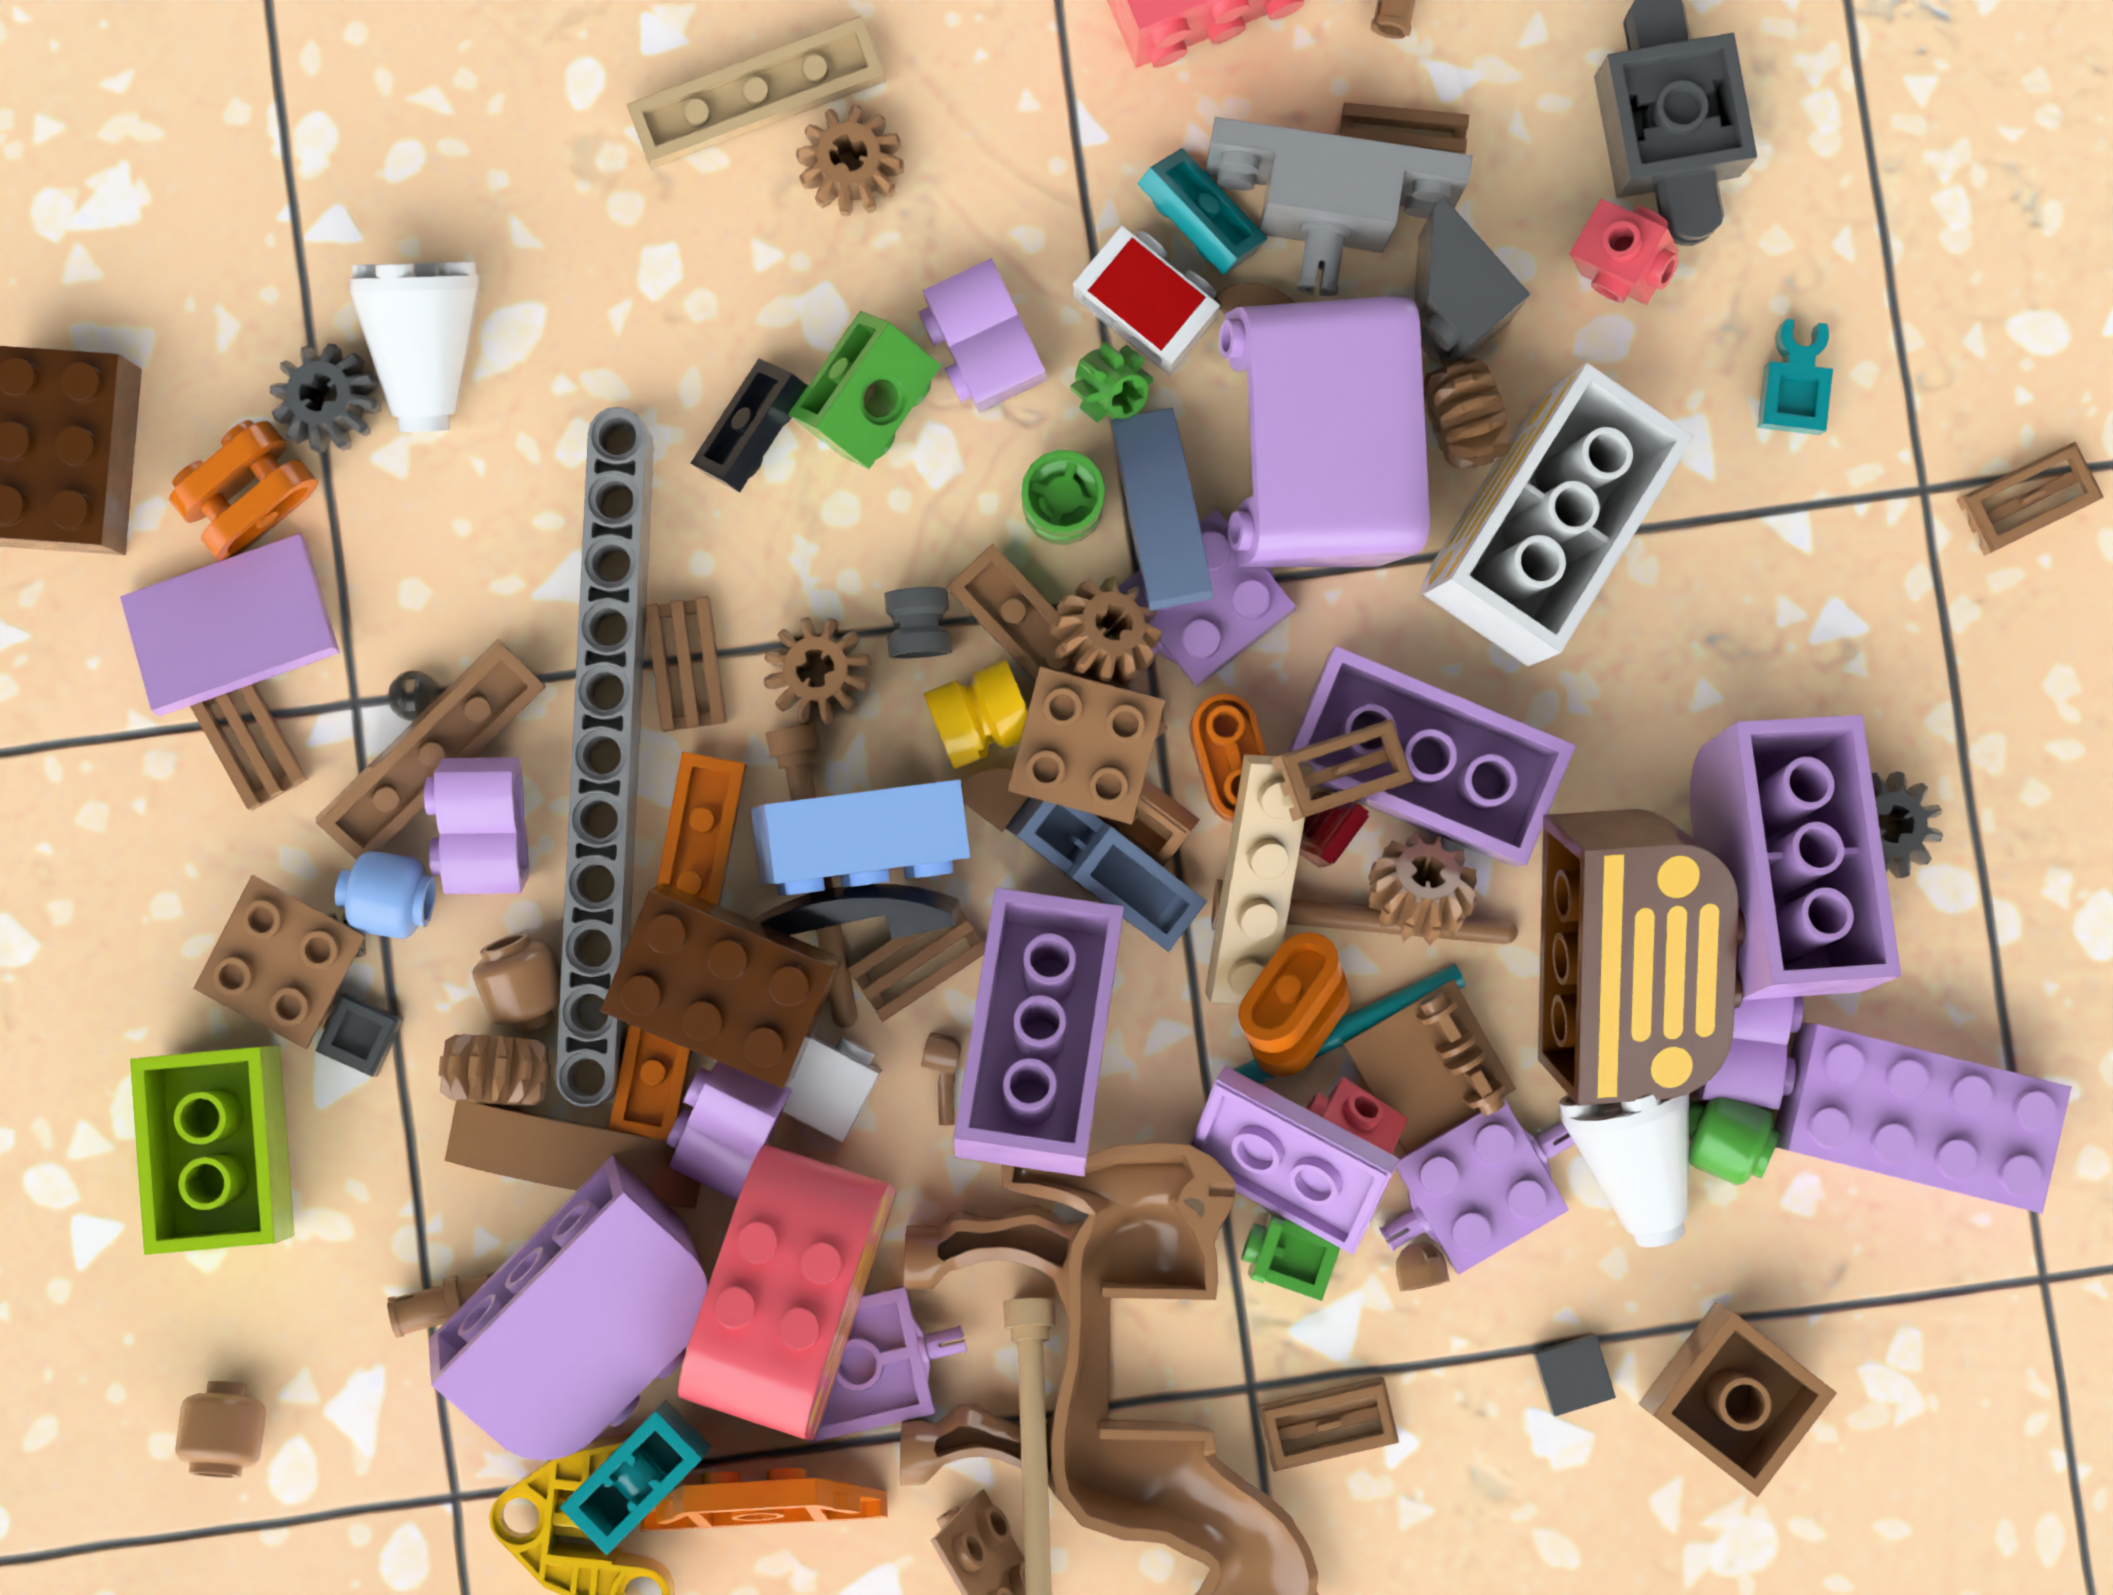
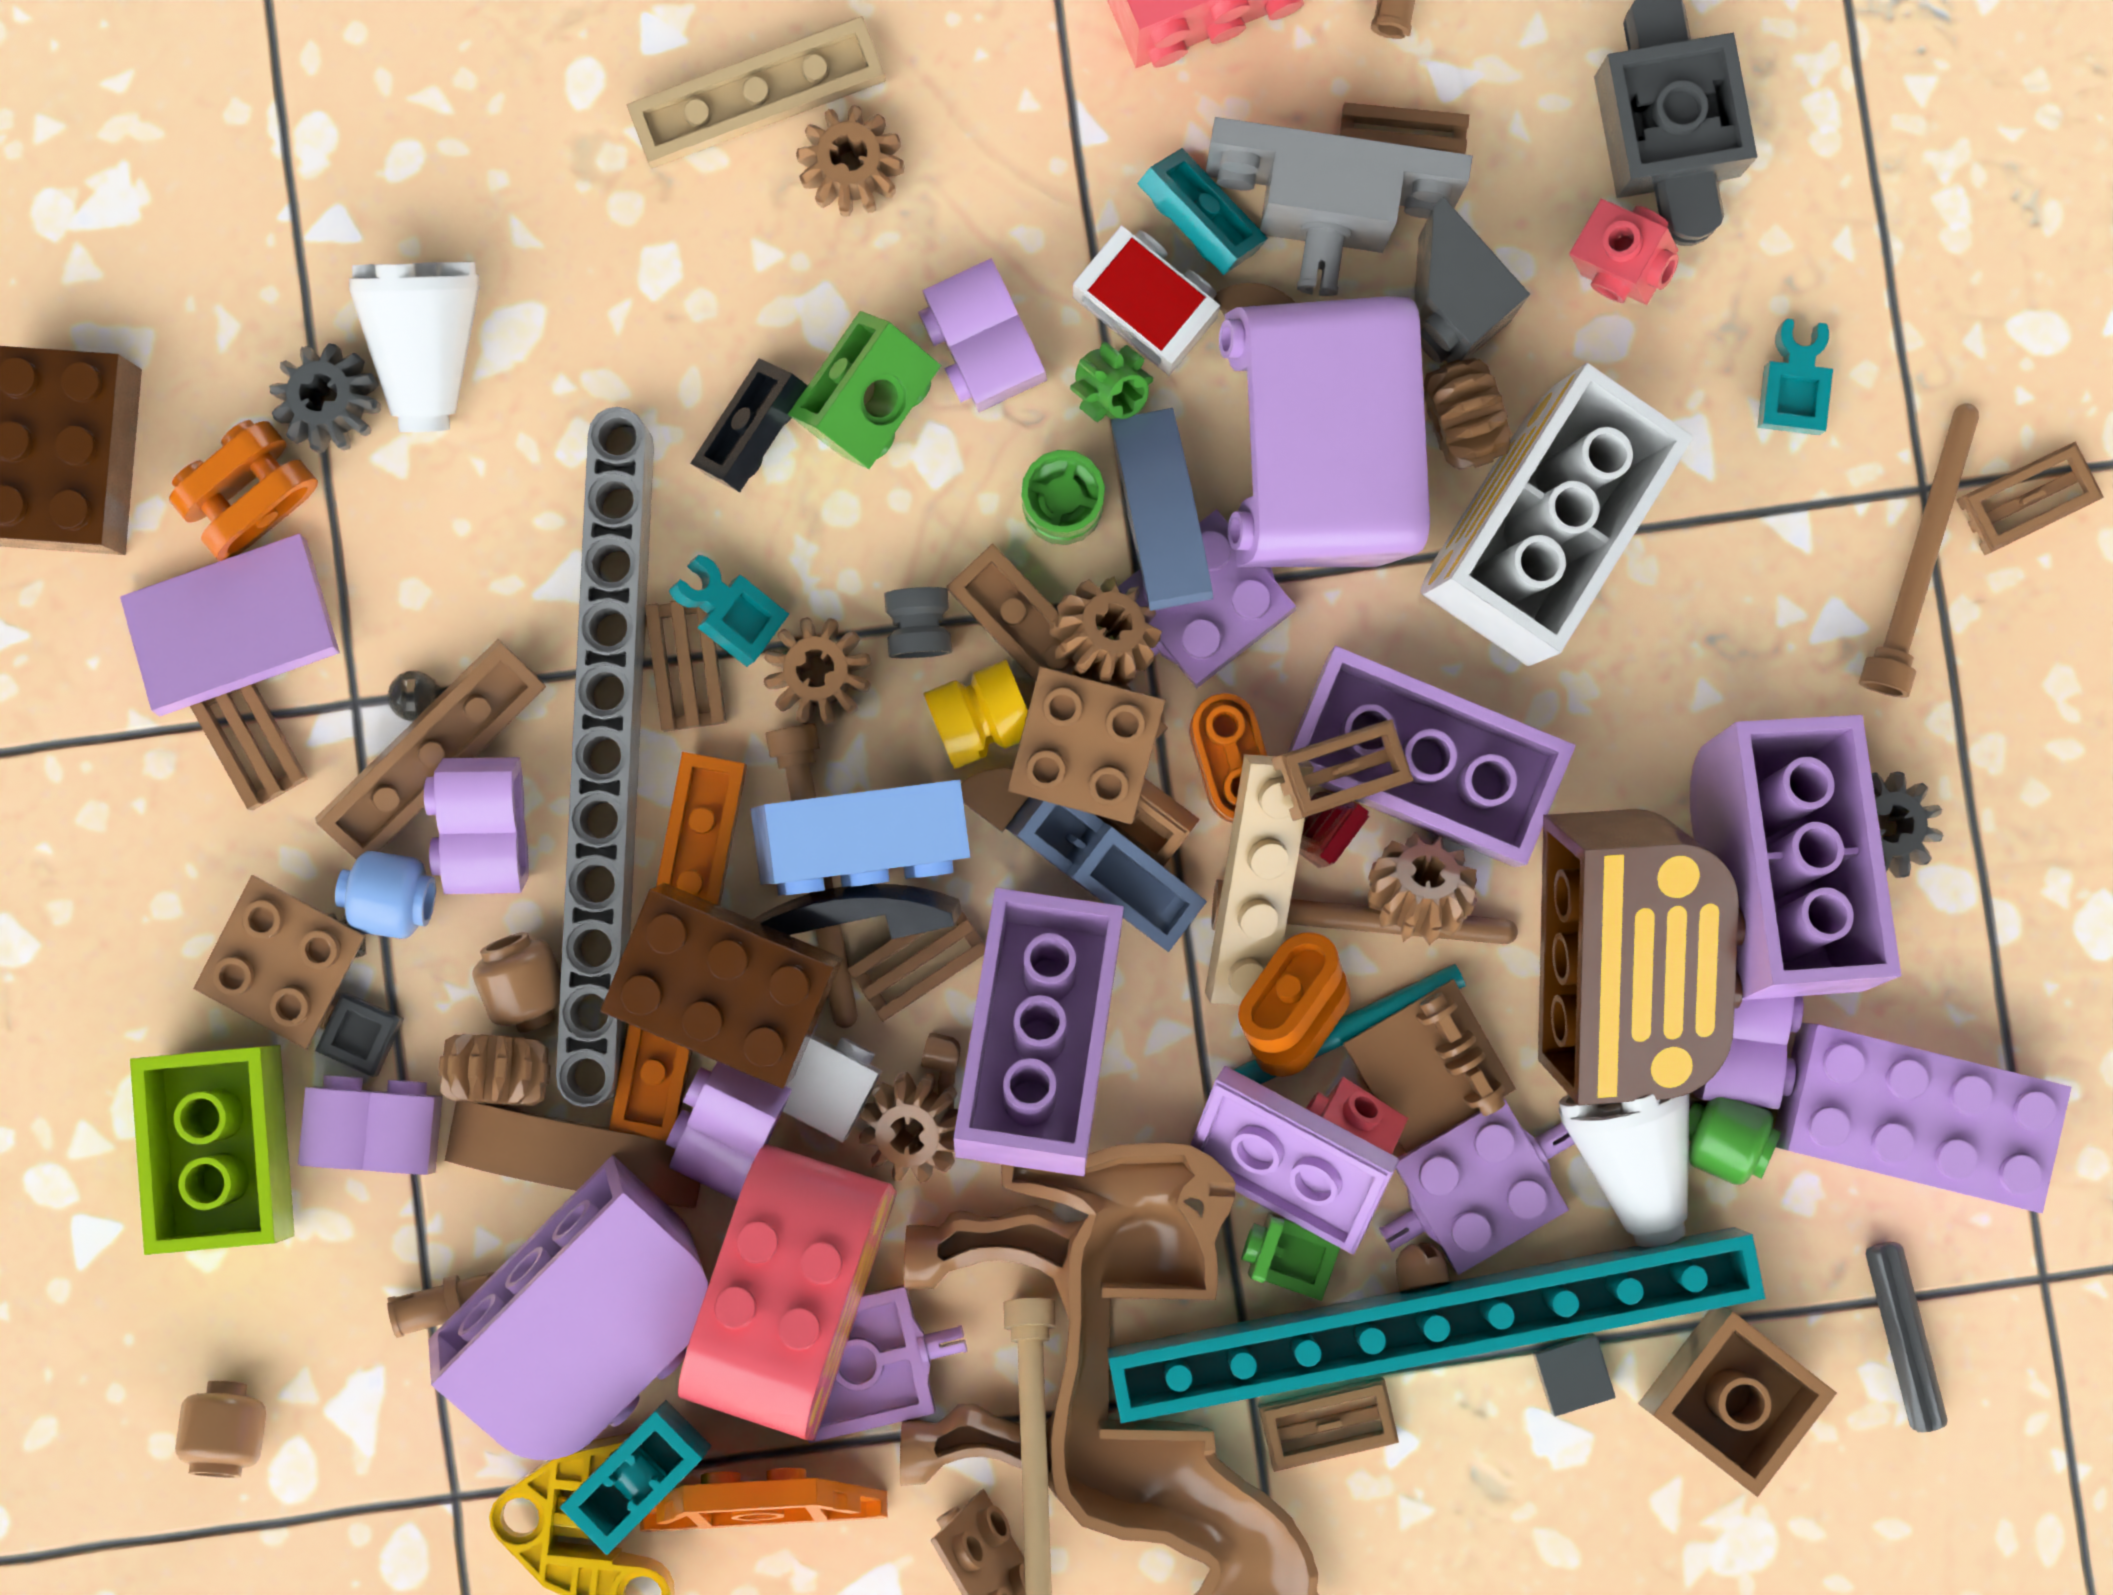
(370, 1128): none -> lavender brick
(737, 614): none -> teal plate
(898, 1107): none -> medium nougat gear
(1434, 1324): none -> teal brick
(1890, 667): none -> medium nougat piece
(1906, 1337): none -> dark grey axle

